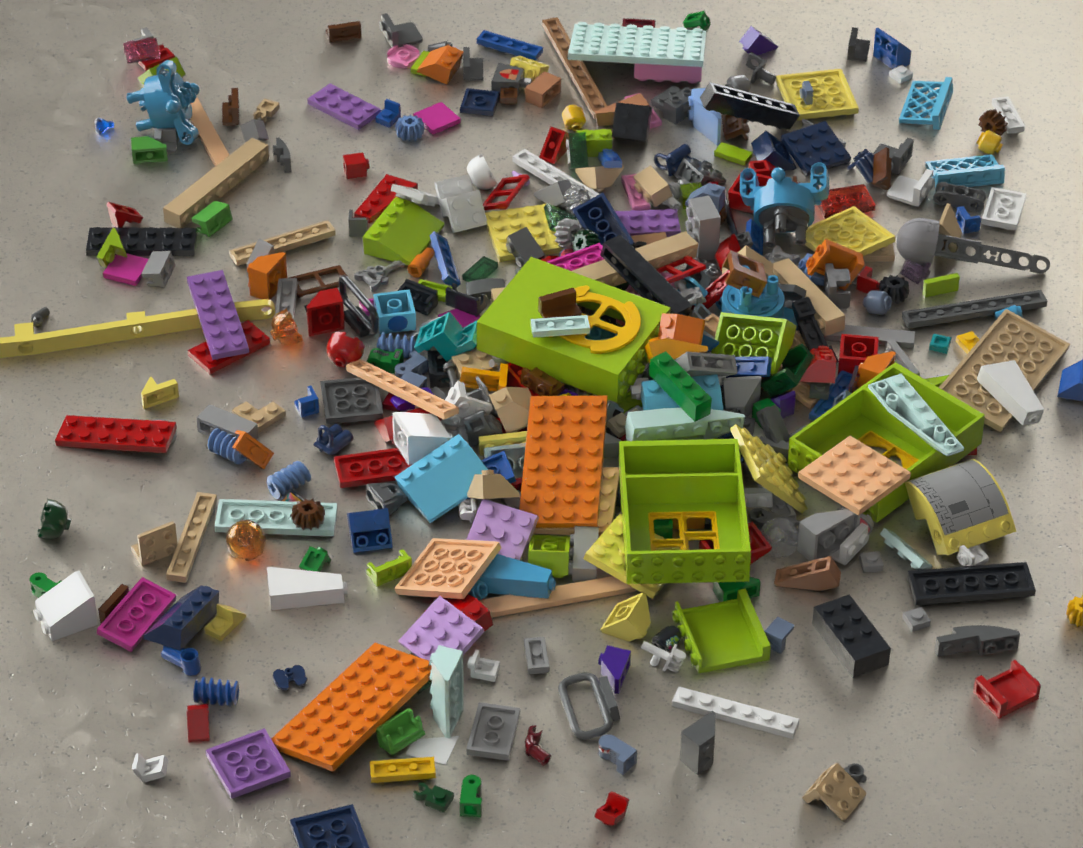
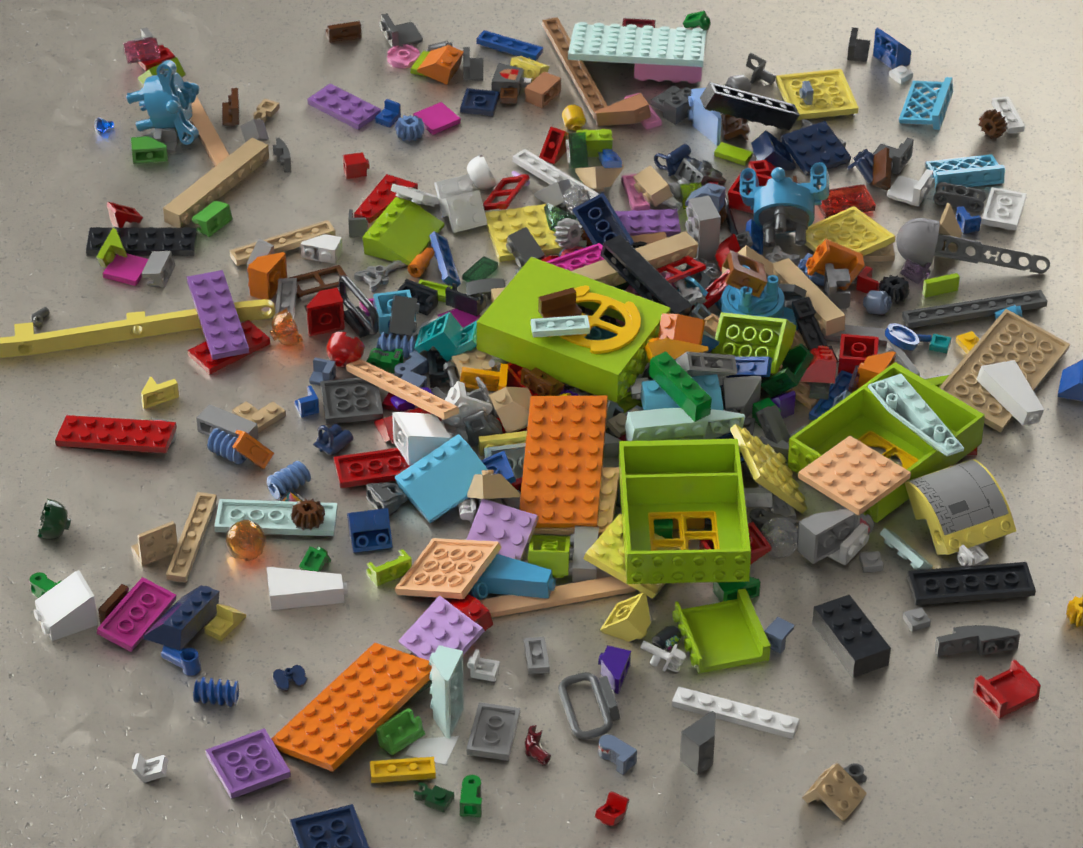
(198, 723): red slope -> none
(322, 248): none -> white slope
(323, 371): none -> sand blue panel
(403, 315): none -> dark grey brick
(584, 239): gear -> none
(631, 122): black brick -> none
(757, 42): slope -> none
(810, 575): nougat slope -> none
(905, 337): none -> blue piece
(989, 142): yellow head -> none

